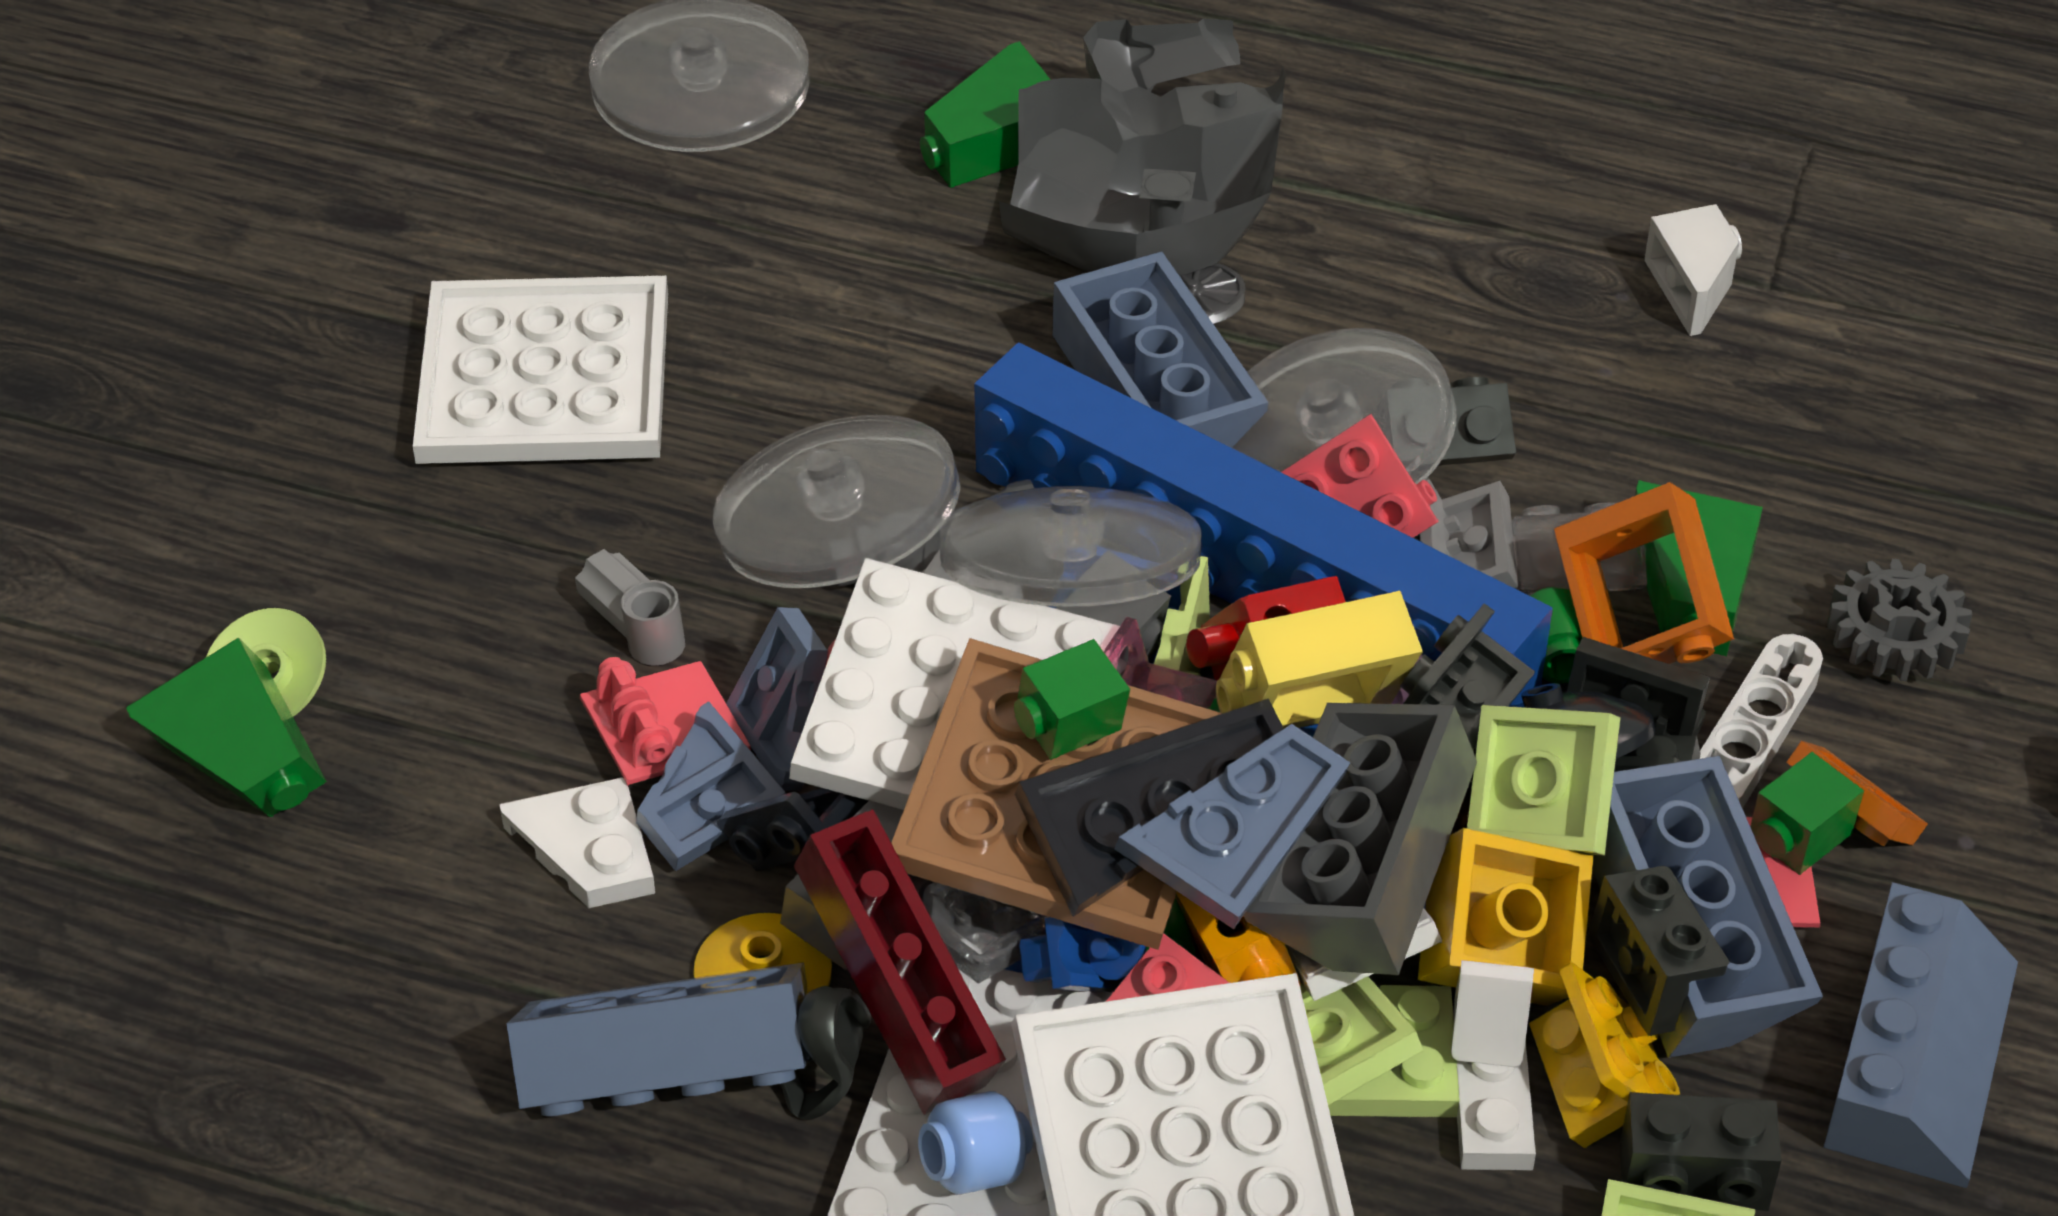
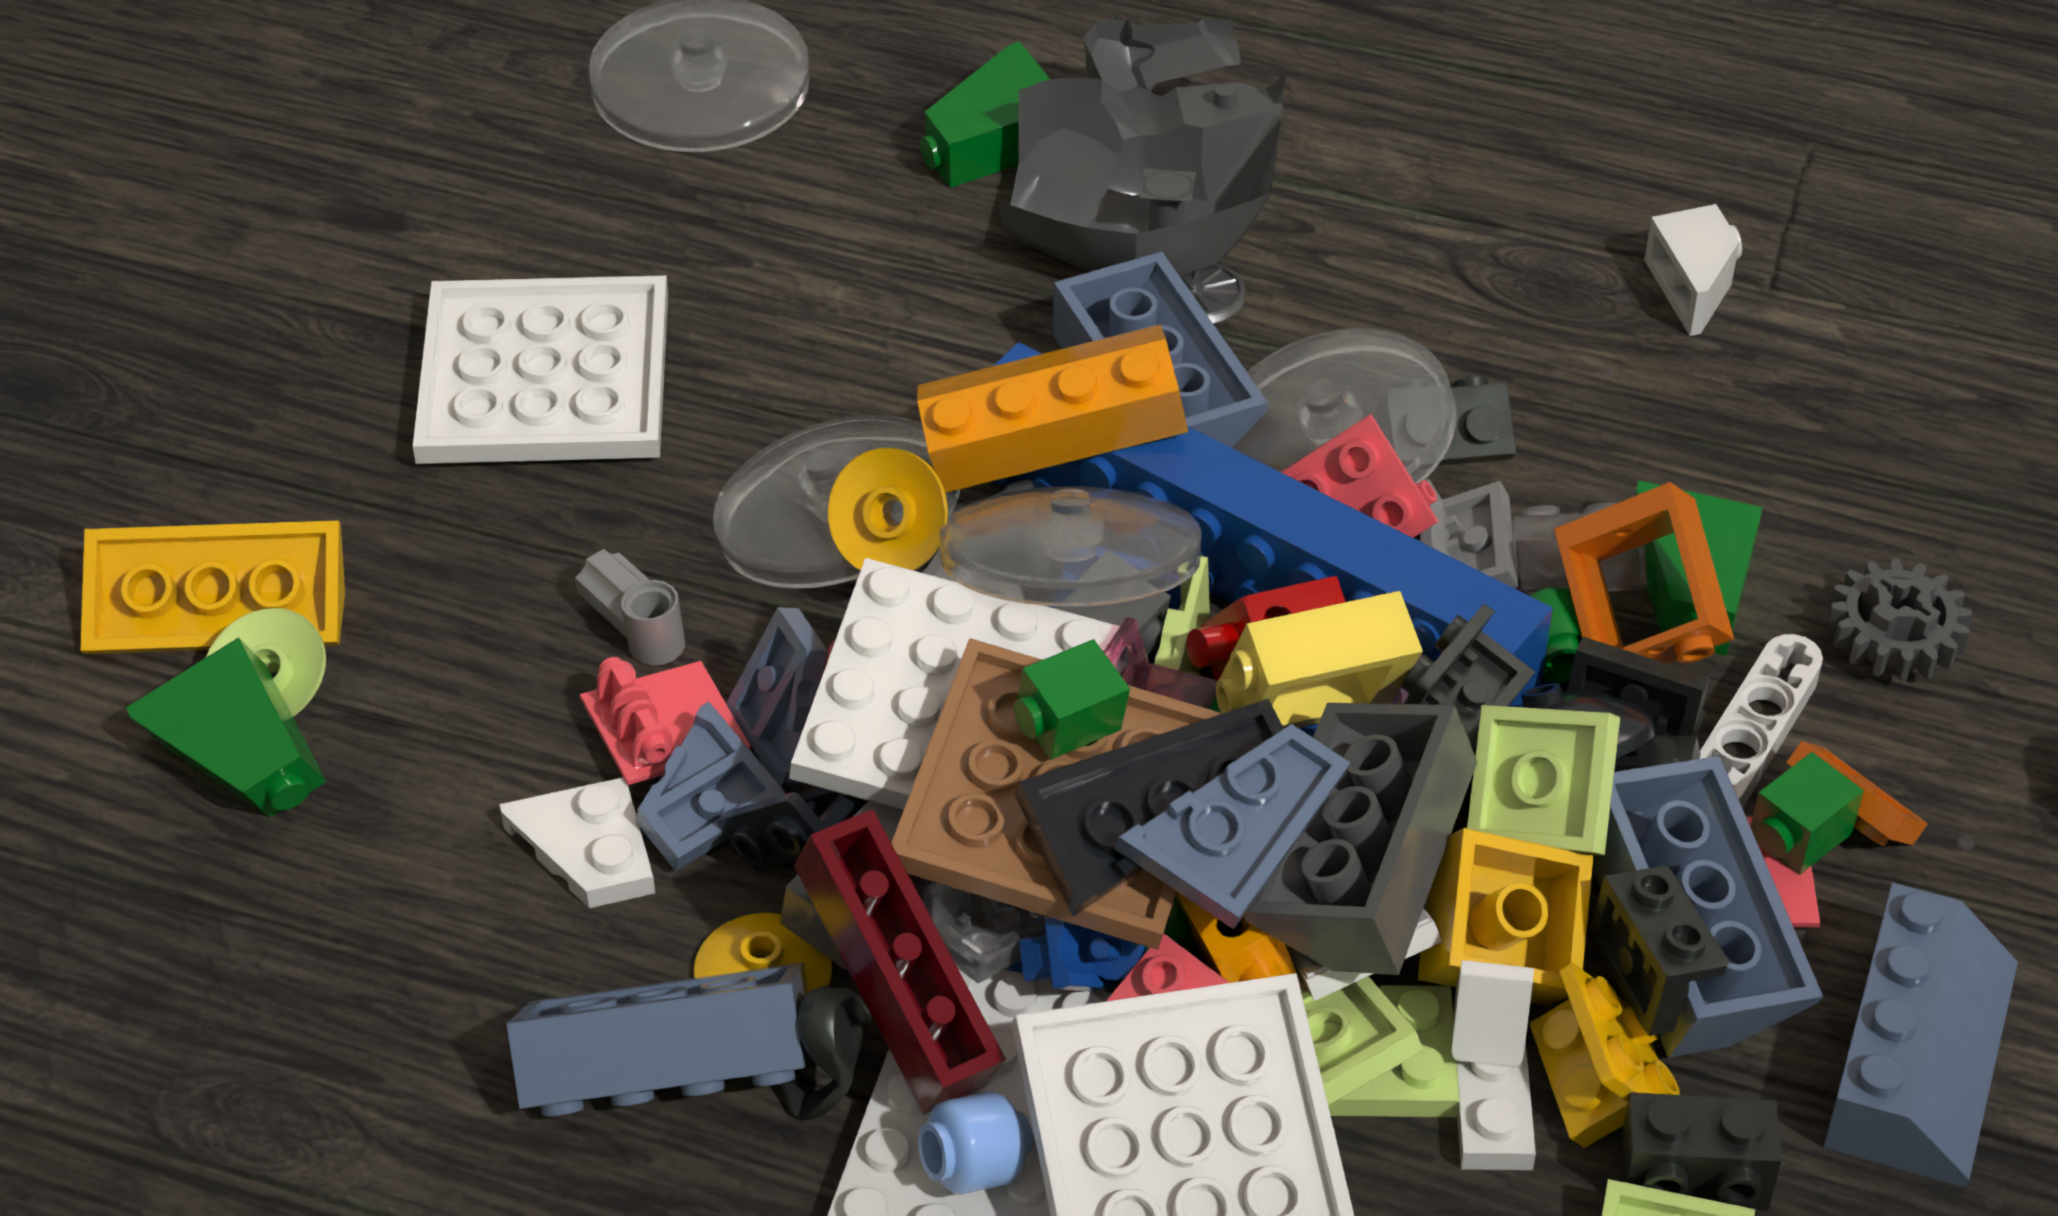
(192, 581): none -> yellow slope
(863, 503): none -> yellow dish
(1051, 408): none -> light orange slope

